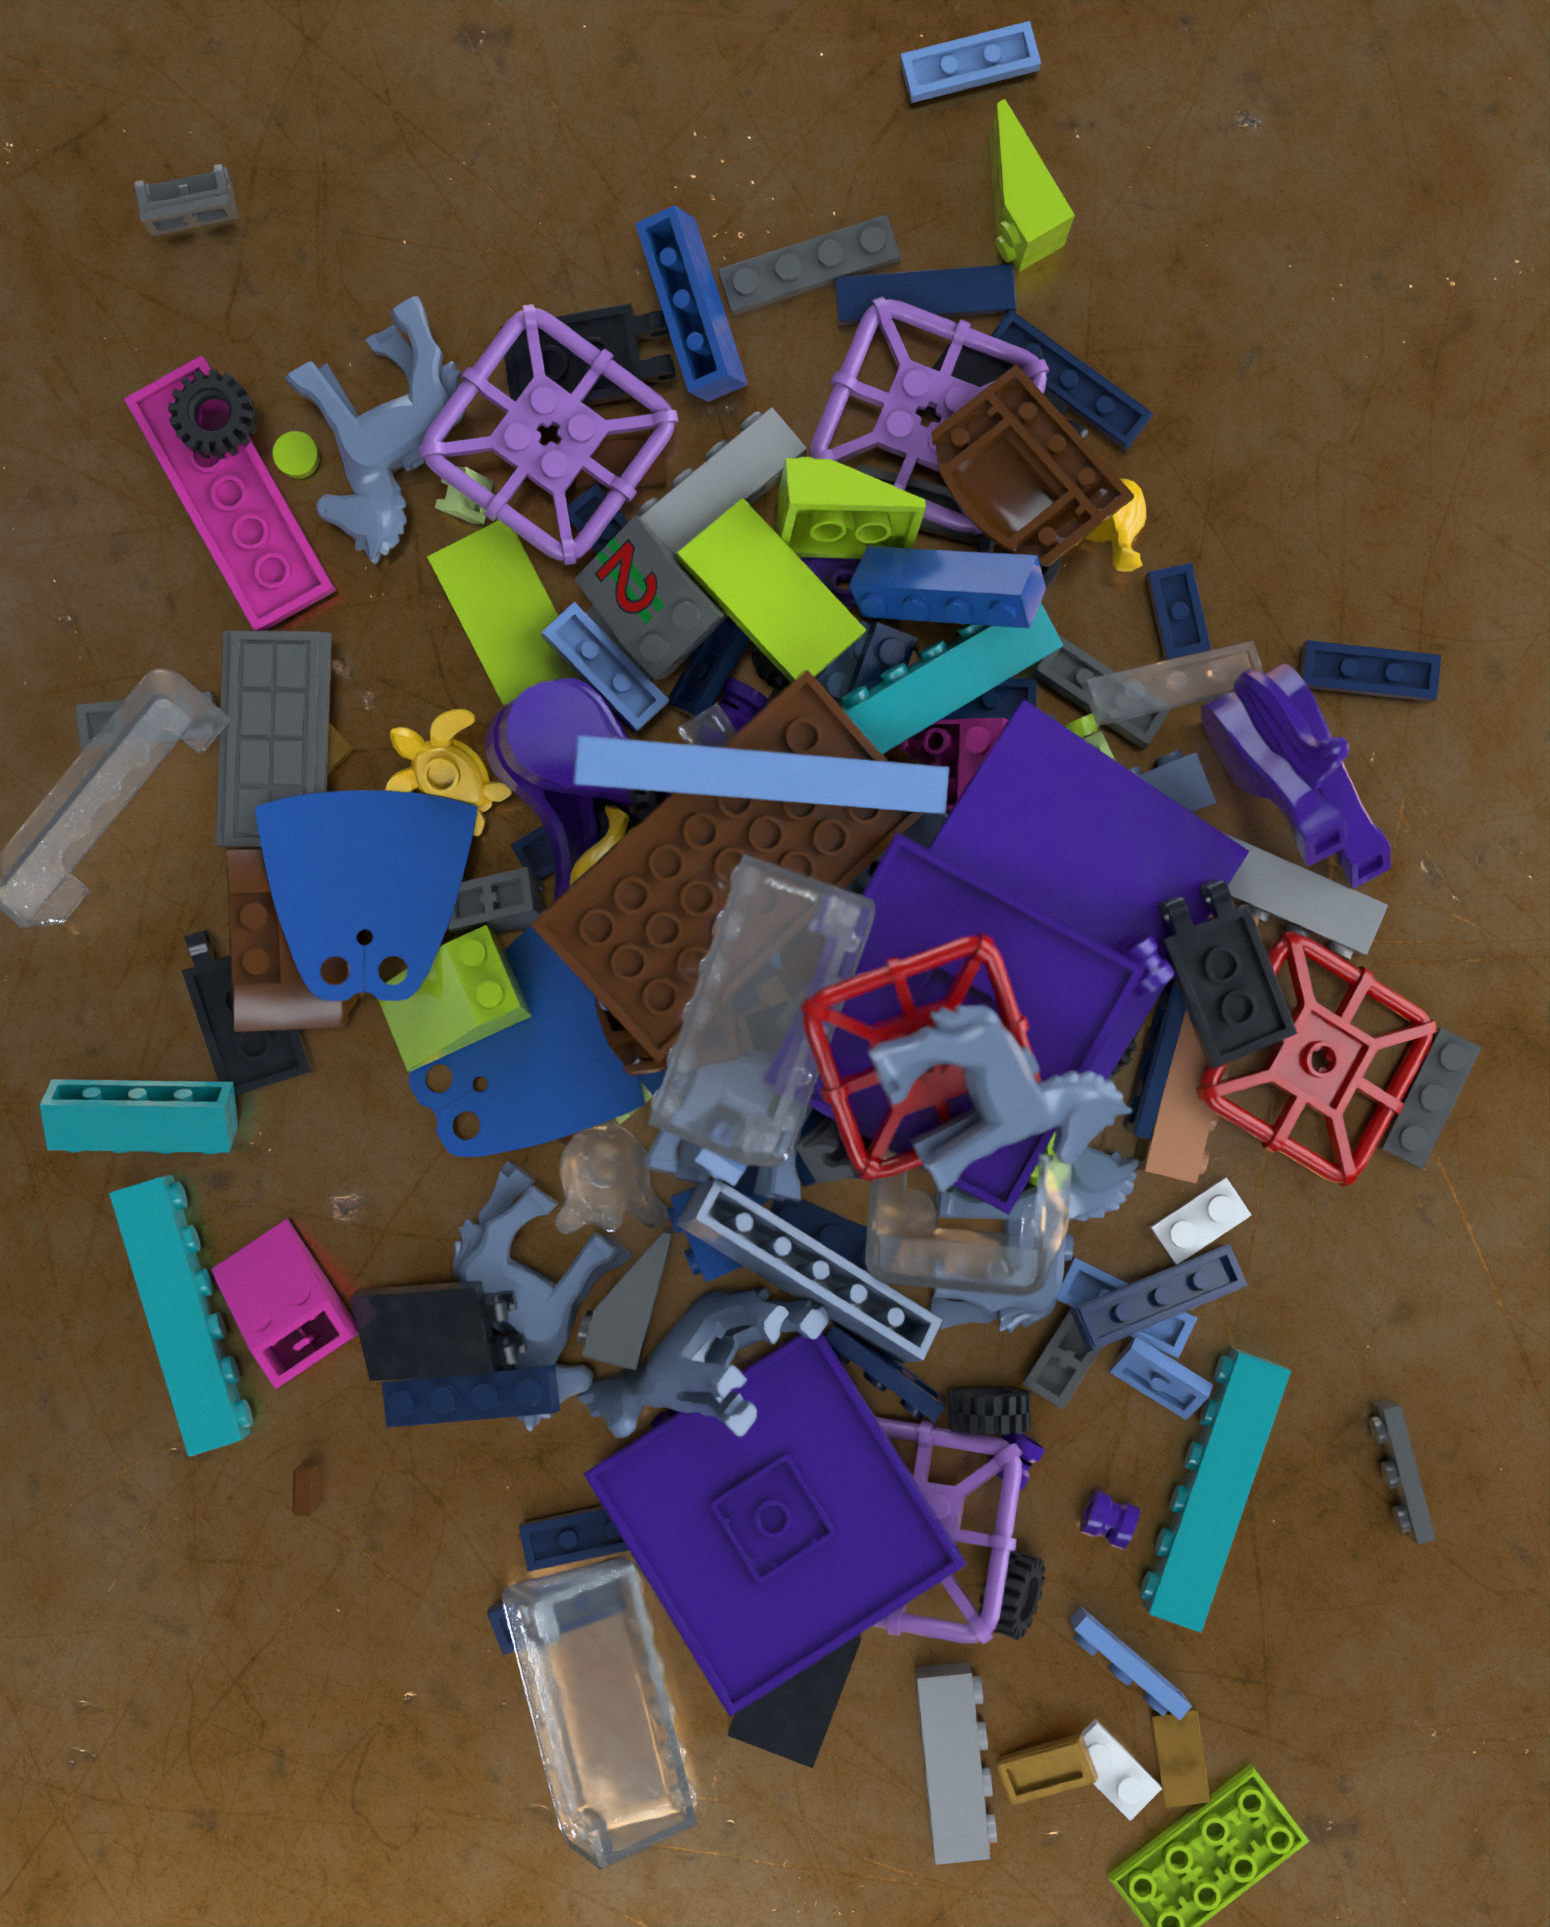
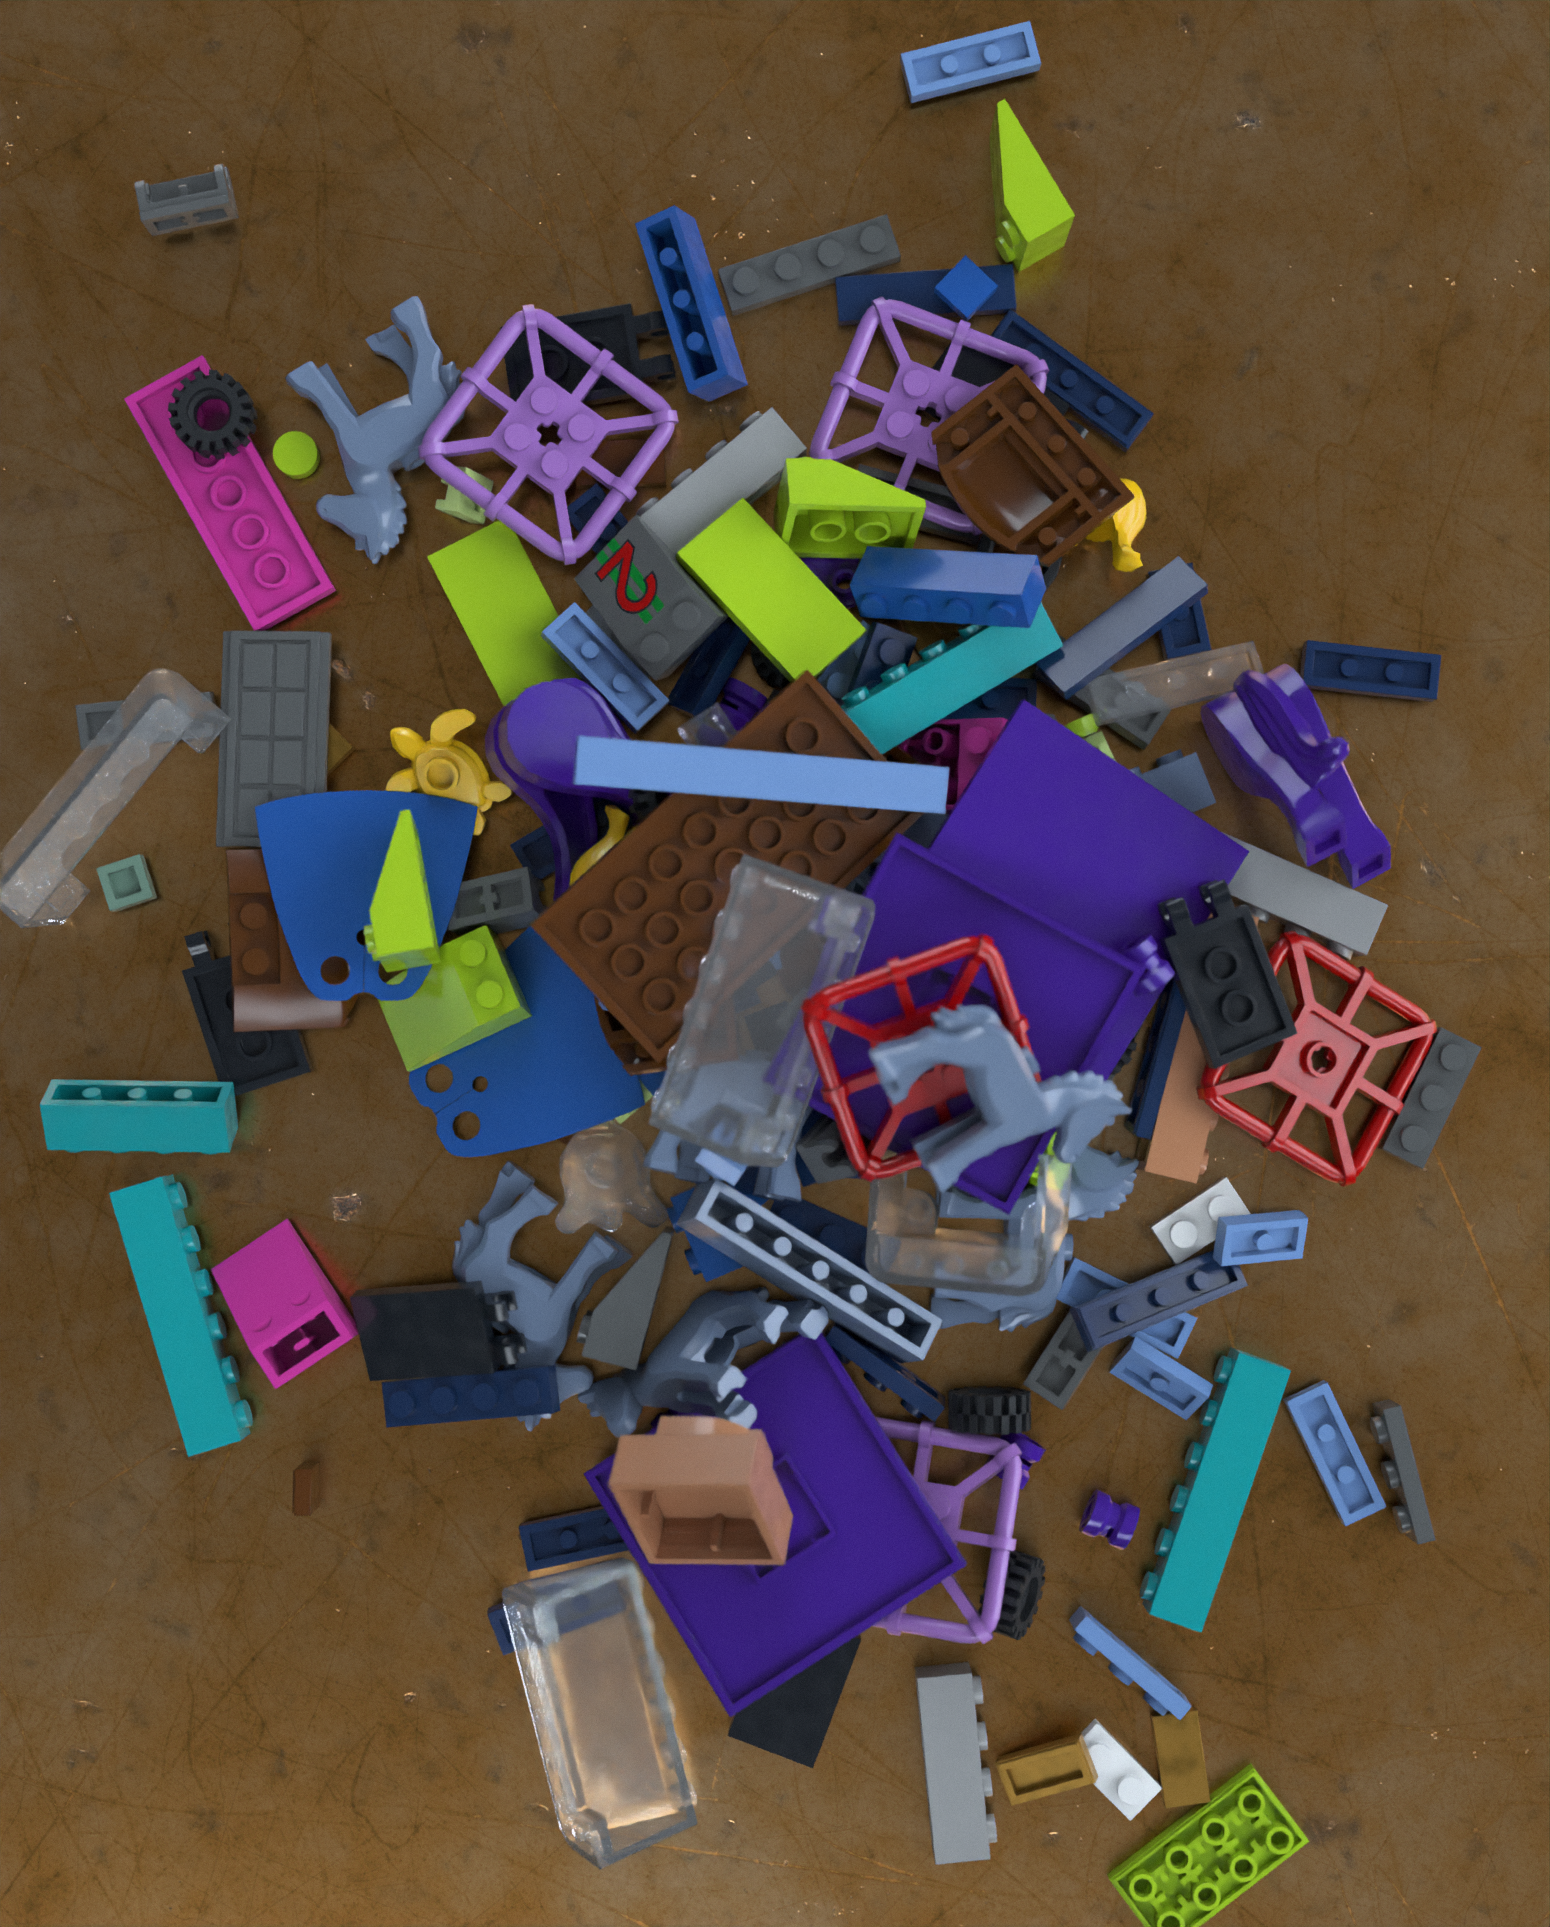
(126, 883): none -> sand green plate
(401, 908): none -> lime slope
(702, 1493): none -> nougat container
(965, 288): none -> blue tile
(1122, 627): none -> tile
(1260, 1237): none -> medium blue plate
(1334, 1453): none -> medium blue plate

